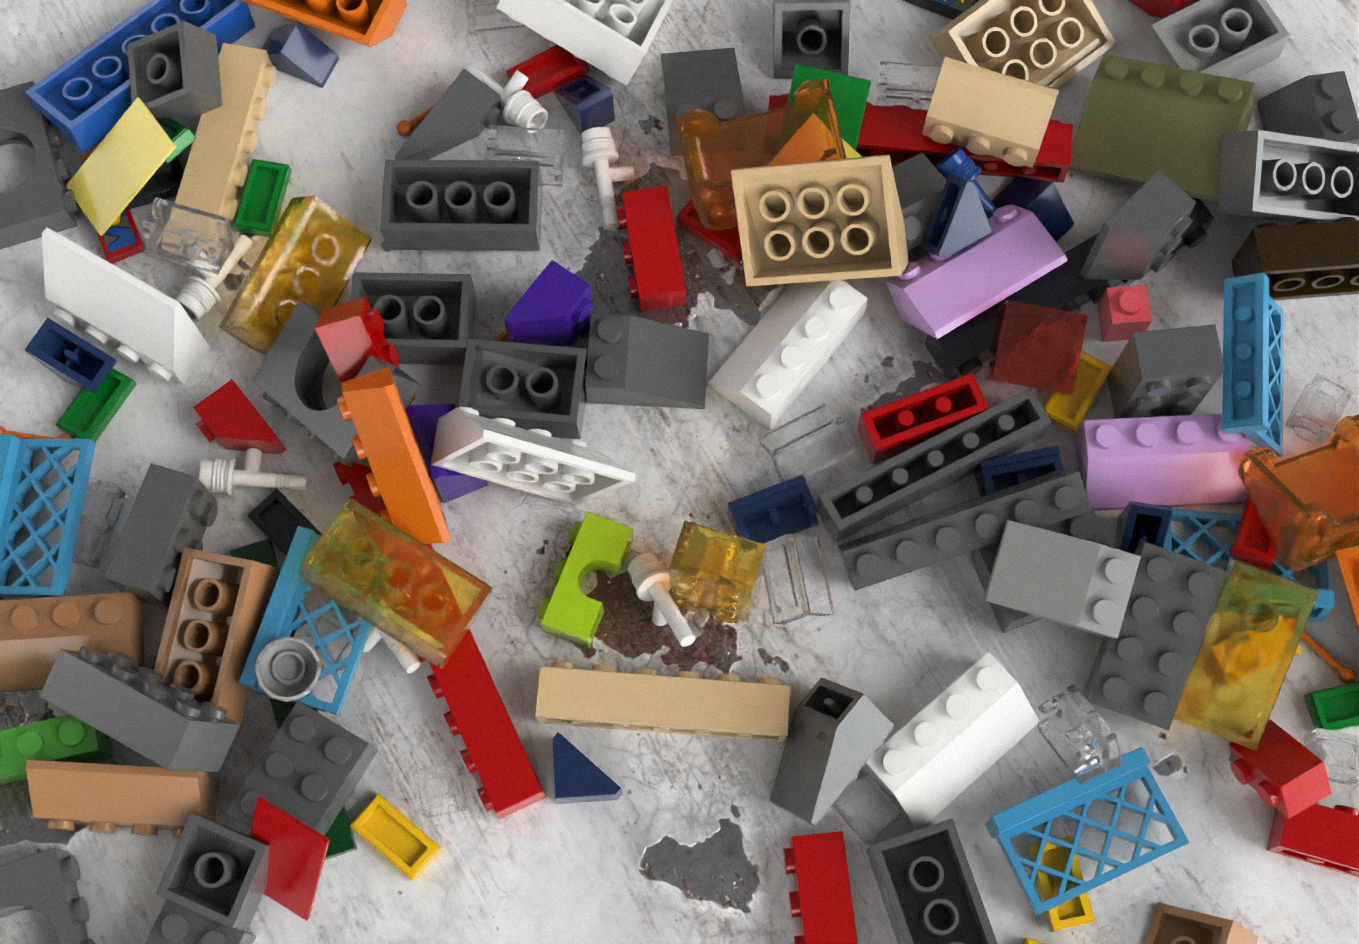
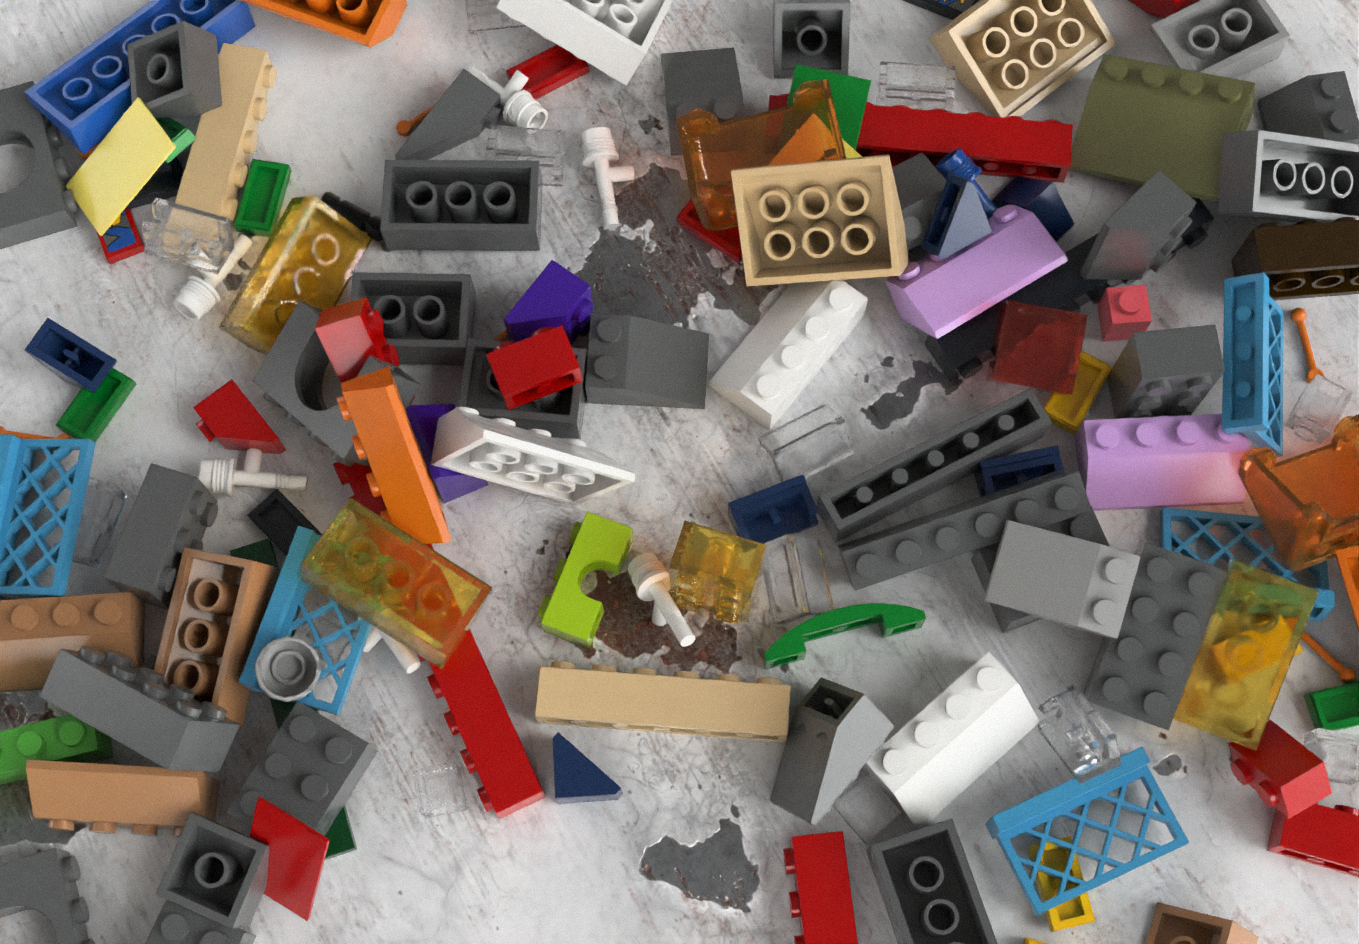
(120, 310): white slope -> none
(300, 54): dark blue slope -> none
(355, 215): none -> black axle
(395, 837): yellow tile -> none
(534, 366): none -> red brick
(587, 103): dark blue slope -> none
(651, 249): red brick -> none
(890, 618): none -> green slope
(919, 417): red brick -> none
(989, 112): tan slope -> none
(1143, 523): dark blue slope -> none
(1252, 539): red tile -> none
(1298, 316): none -> orange hinge

